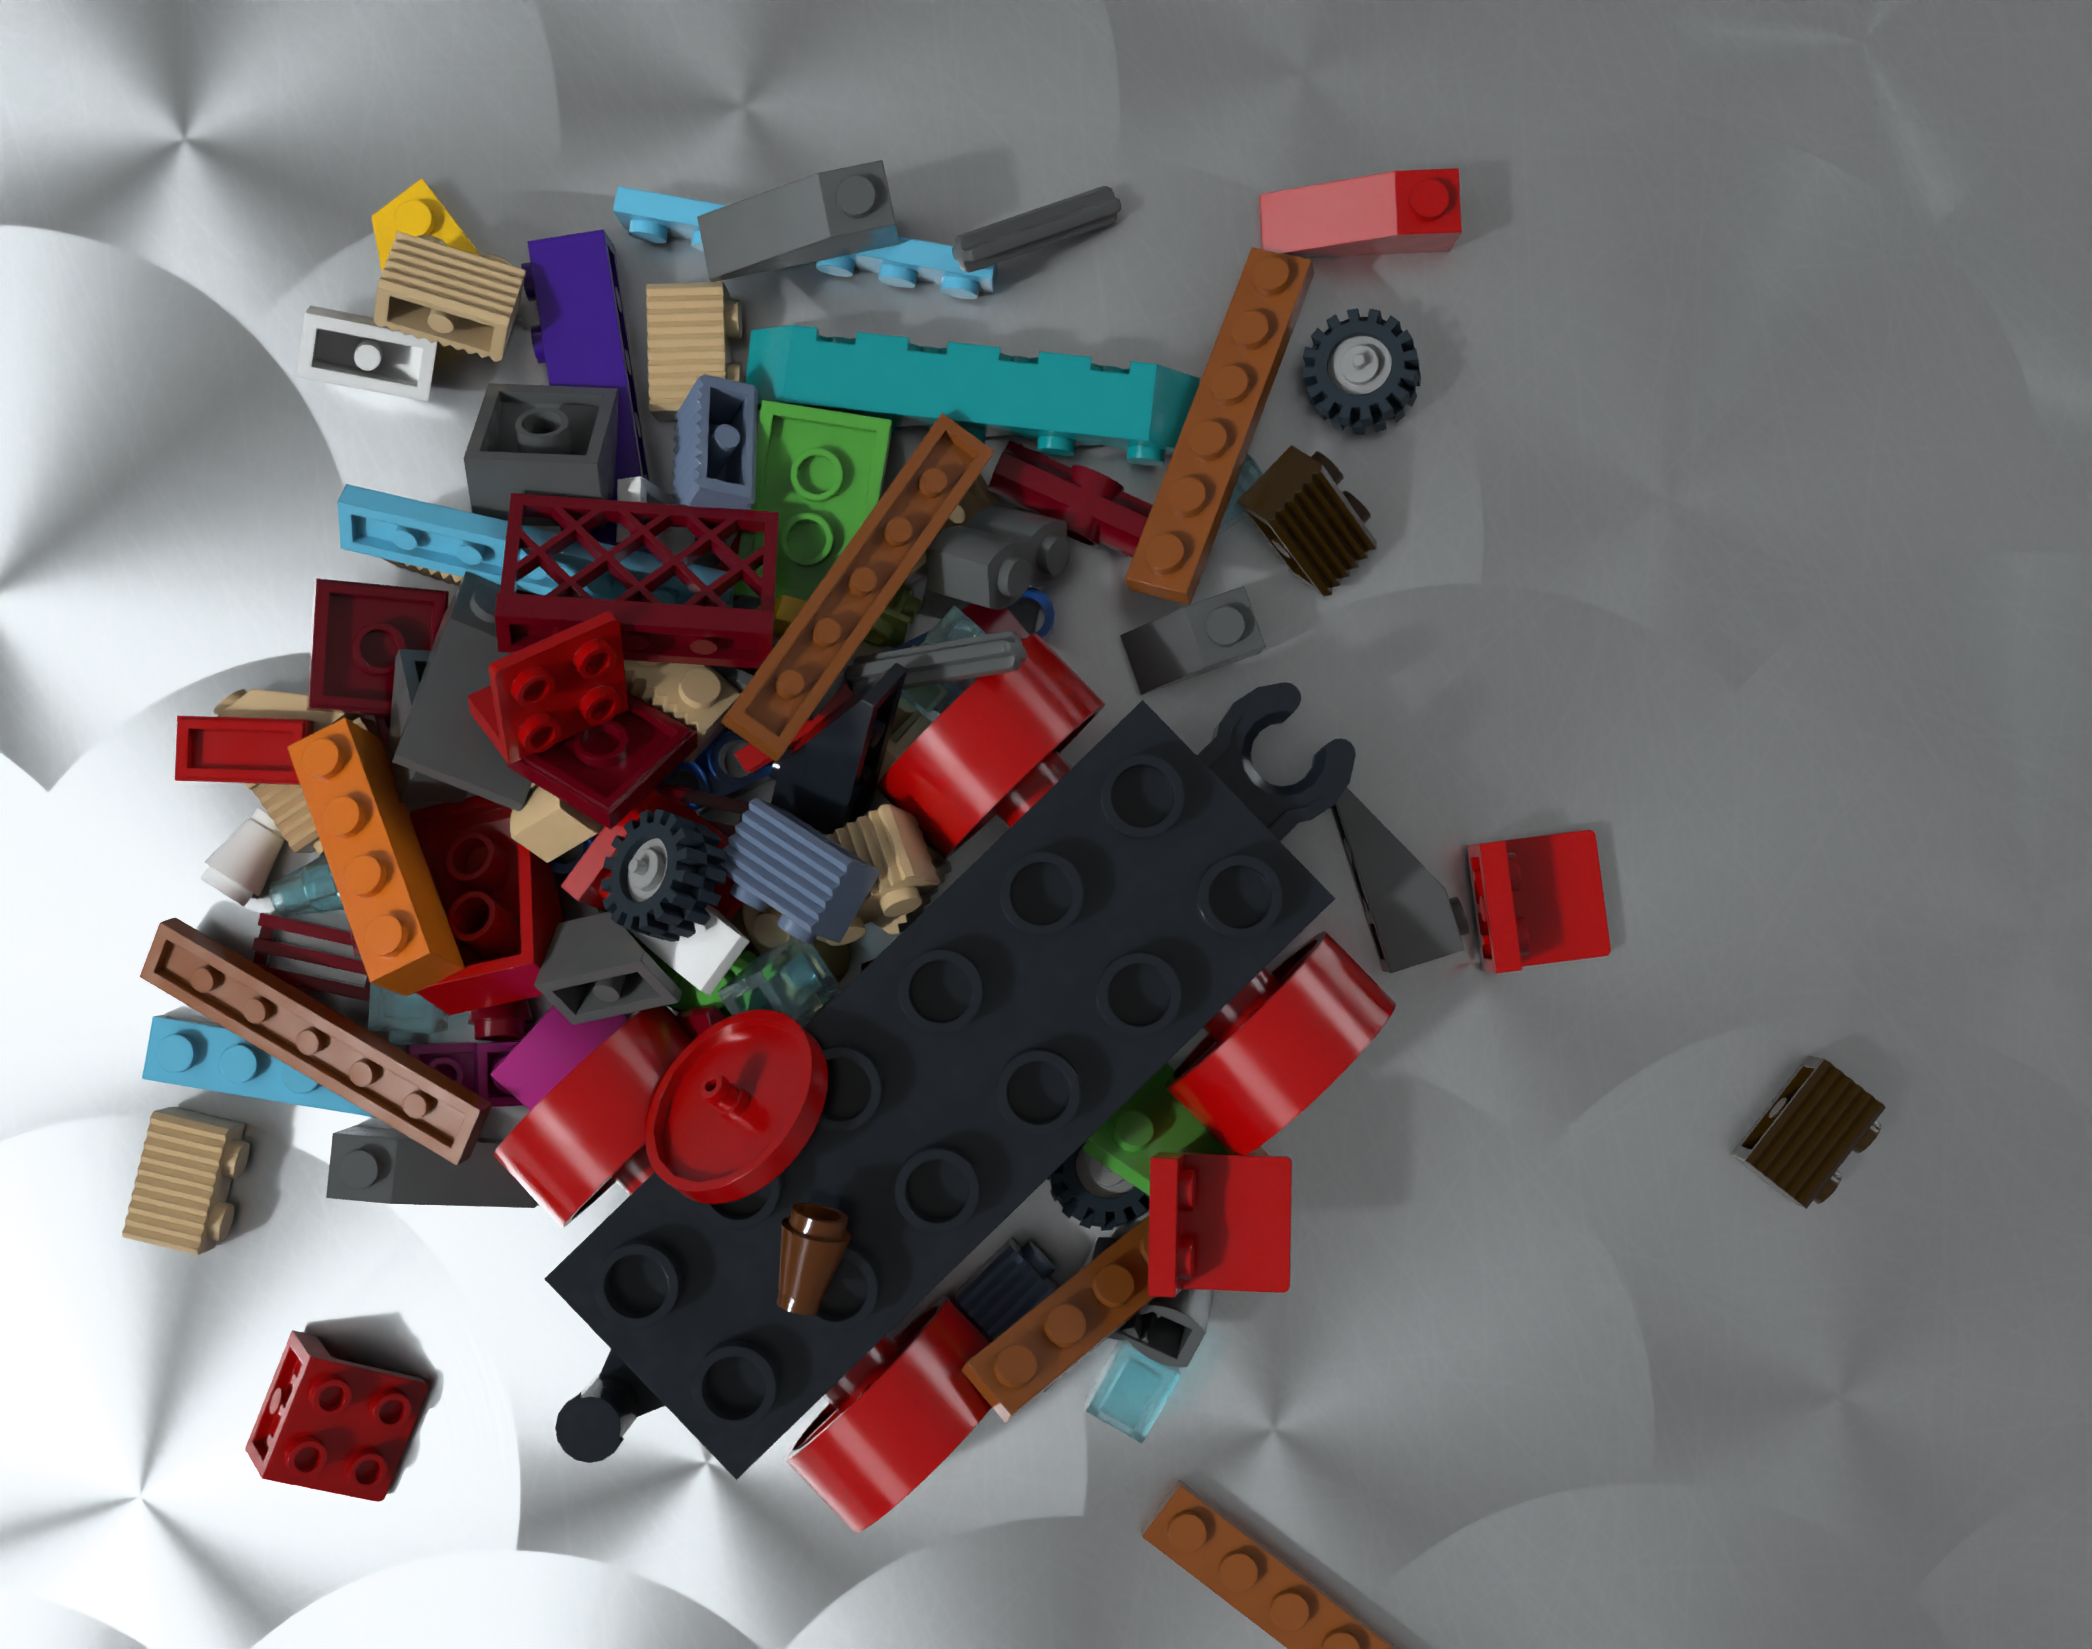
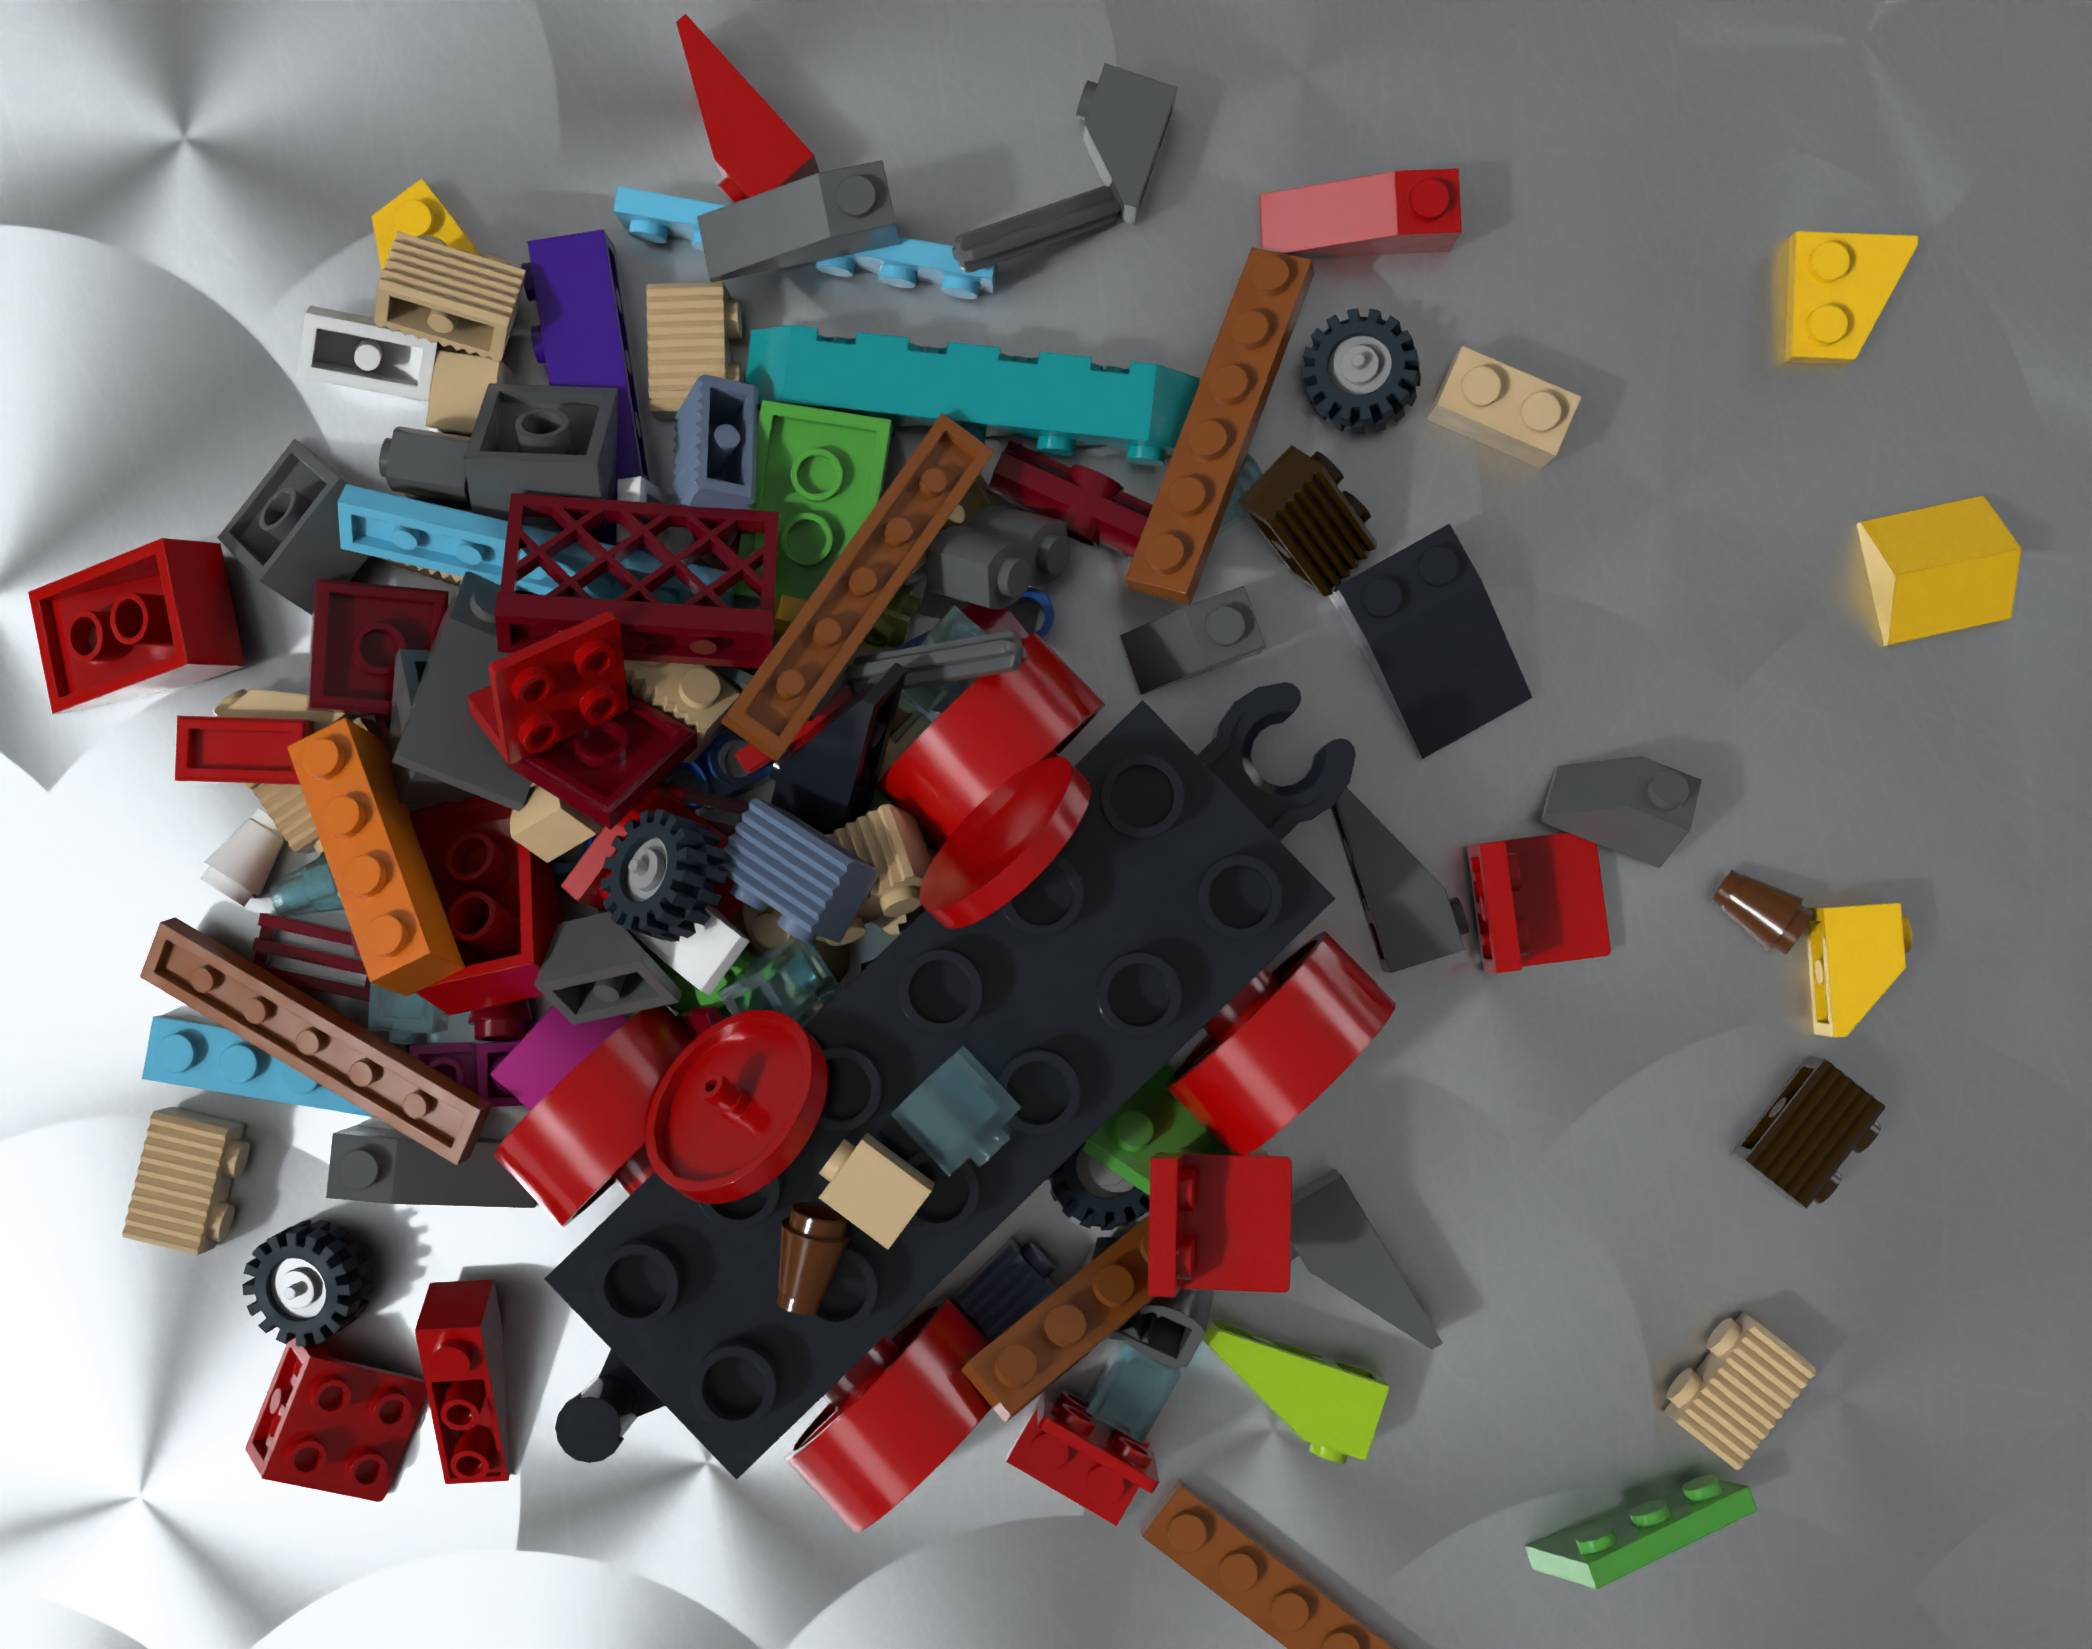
(137, 625): none -> red slope
(291, 527): none -> dark grey slope
(308, 1282): none -> black wheel
(426, 466): none -> dark grey brick
(459, 390): none -> tan brick
(465, 1379): none -> red slope
(744, 133): none -> red slope
(874, 1188): none -> tan brick
(958, 1113): none -> clear light blue brick
(1005, 843): none -> red piece
(1083, 1456): none -> red bracket
(1125, 131): none -> dark grey slope
(1316, 1395): none -> lime slope
(1346, 1252): none -> dark grey slope
(1432, 641): none -> black slope
(1503, 407): none -> tan brick
(1624, 805): none -> dark grey slope
(1642, 1534): none -> bright green wing
(1738, 1389): none -> tan brick
(1763, 911): none -> reddish brown cone
(1839, 291): none -> yellow wing
(1853, 961): none -> yellow slope
(1940, 569): none -> yellow slope

